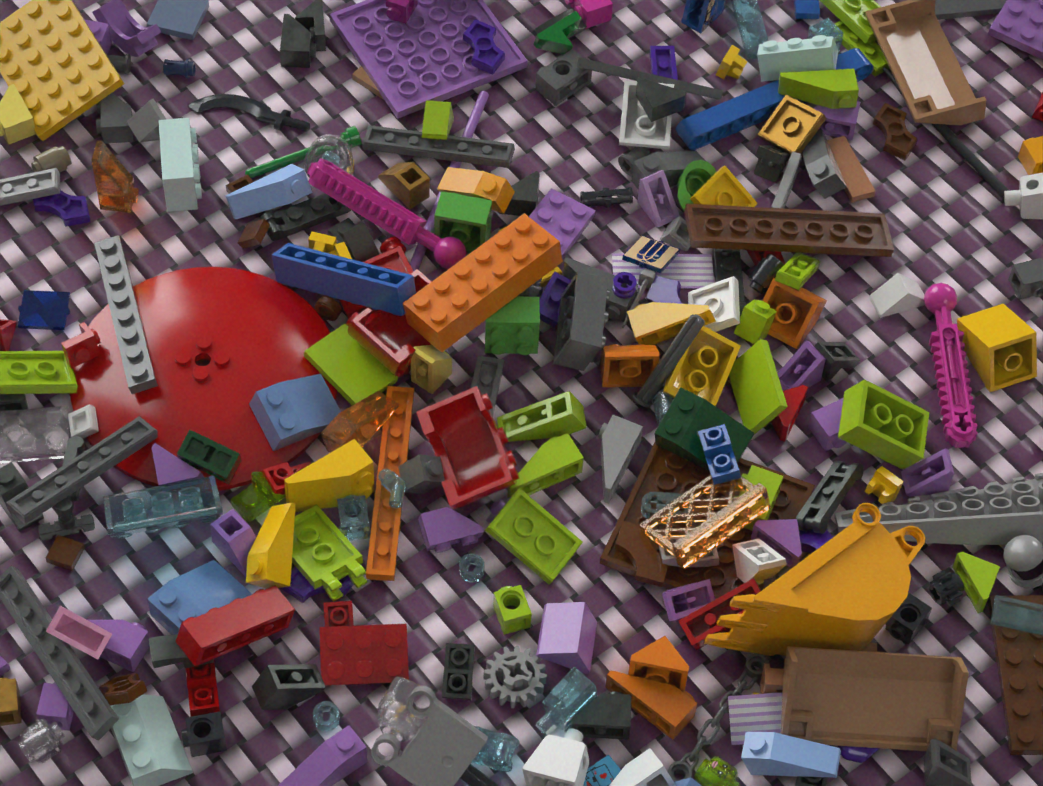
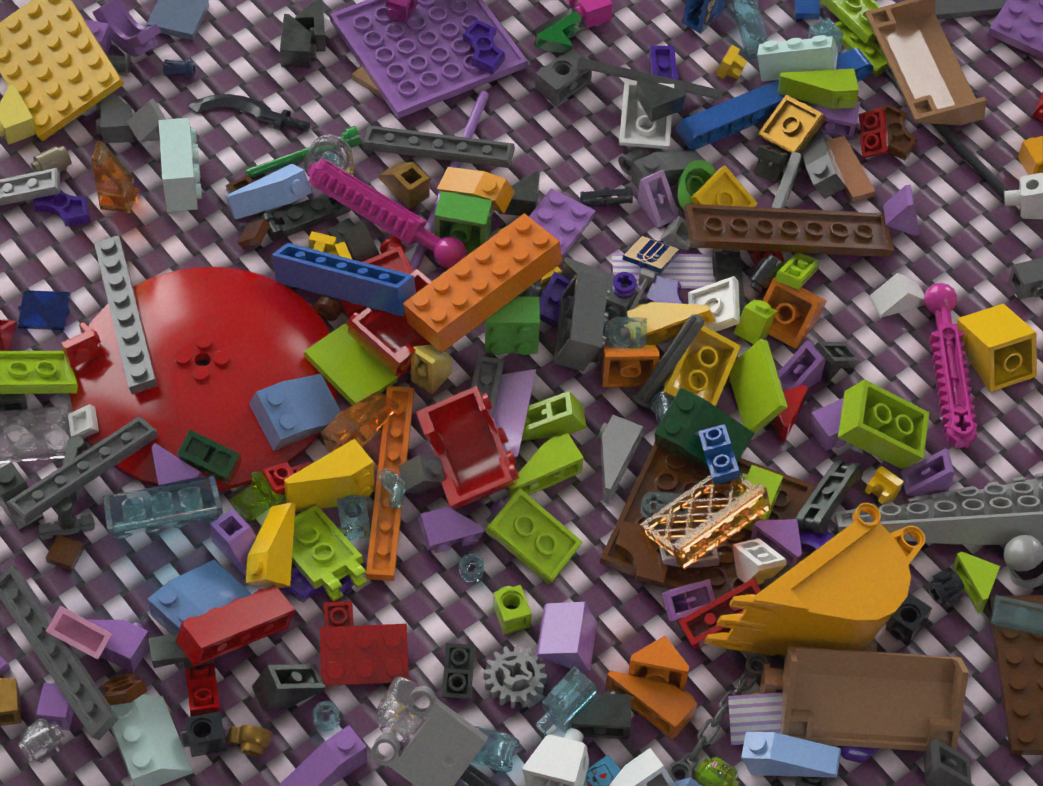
(251, 738): none -> pearl gold piece
(437, 120): lime slope -> none
(513, 406): none -> lavender sticker
(637, 328): none -> clear light blue brick
(873, 133): none -> red slope
(901, 212): none -> medium lavender slope

